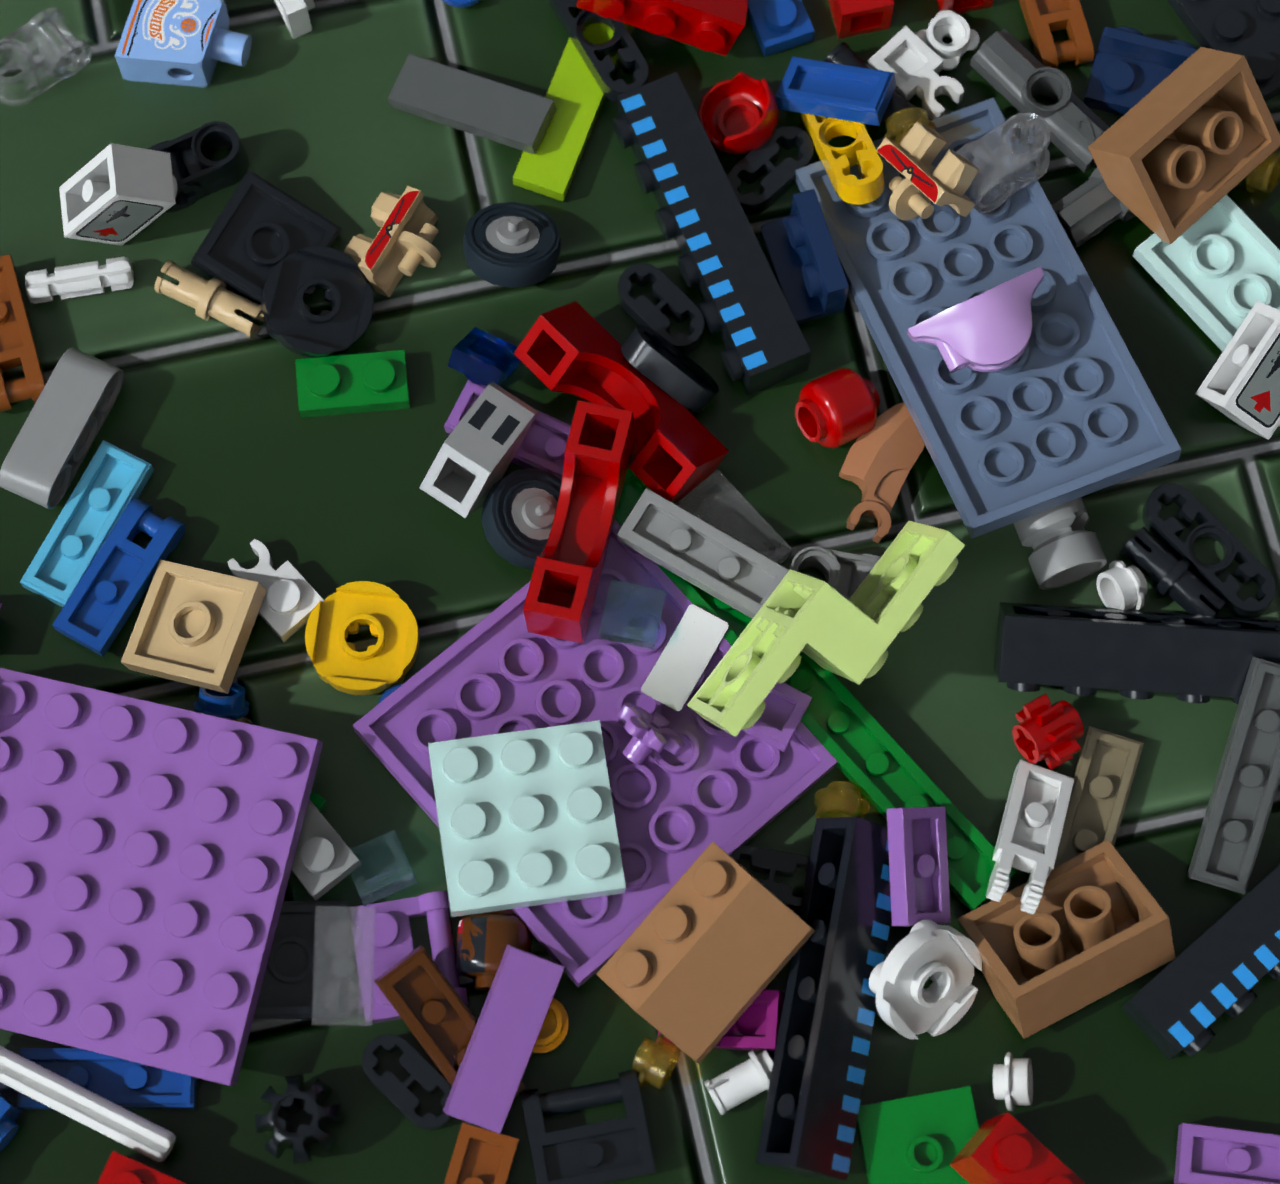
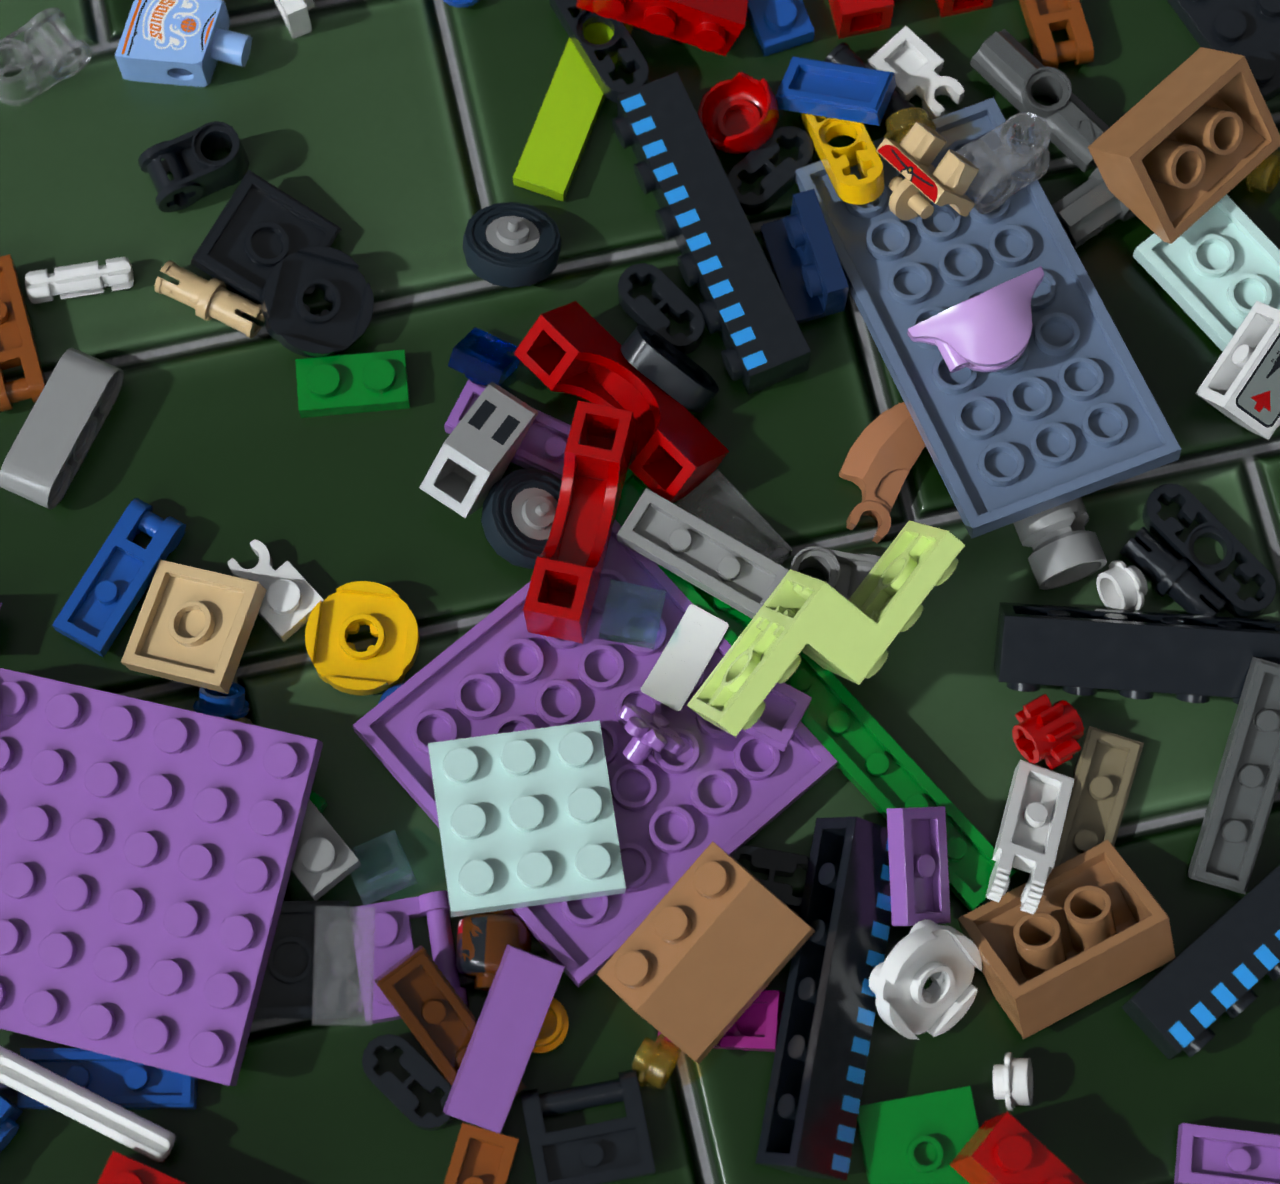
(86, 522): medium azure tile -> none
(117, 194): white brick -> none
(291, 1102): black piece -> none
(400, 243): tan hips -> none
(472, 103): dark grey tile -> none
(741, 1082): white pin -> none
(837, 408): red head -> none
(840, 800): clear yellow plate -> none
(954, 26): white plate -> none
(1130, 67): dark blue bracket -> none

